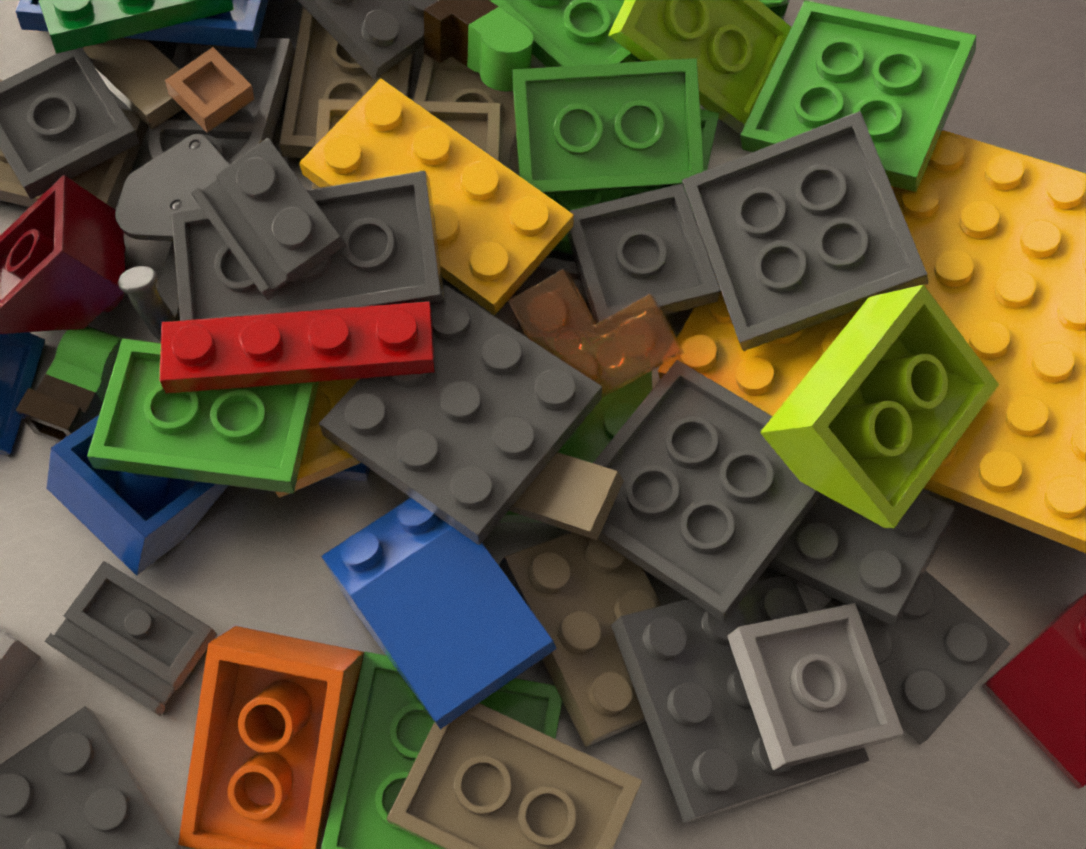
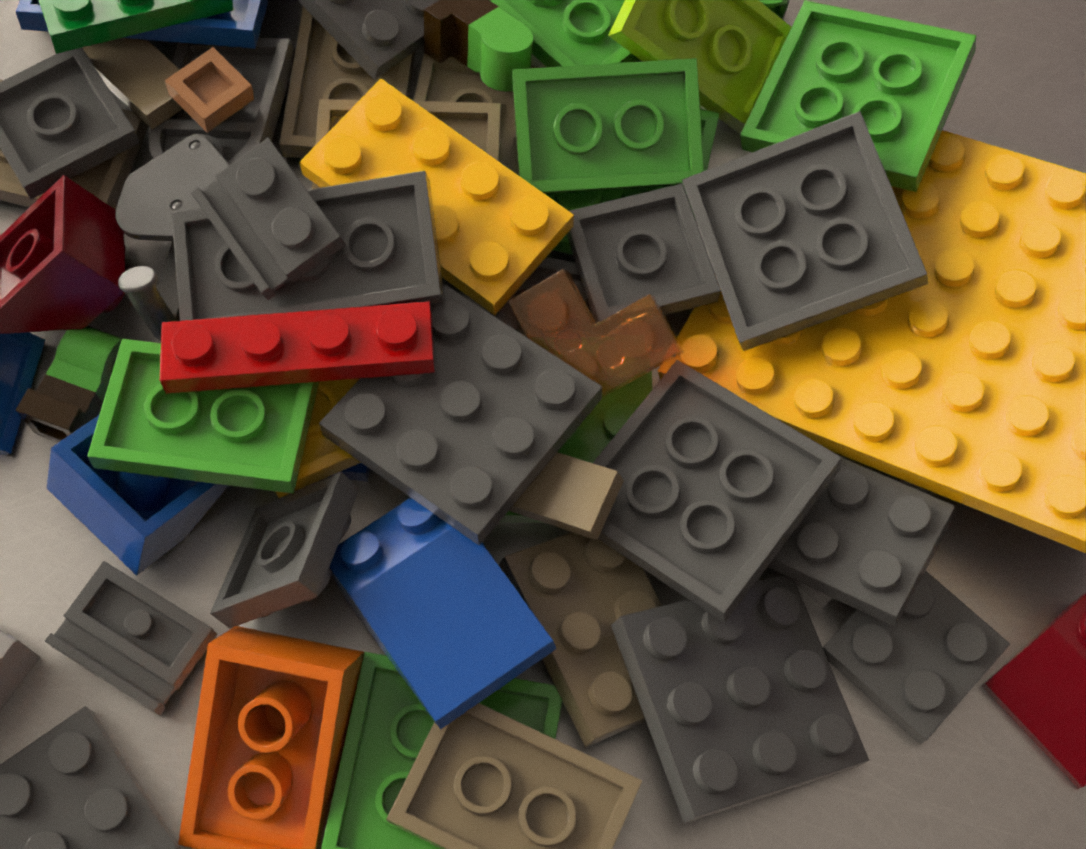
(286, 551): none -> dark grey plate
(814, 685): light grey plate -> none
(882, 406): lime slope -> none

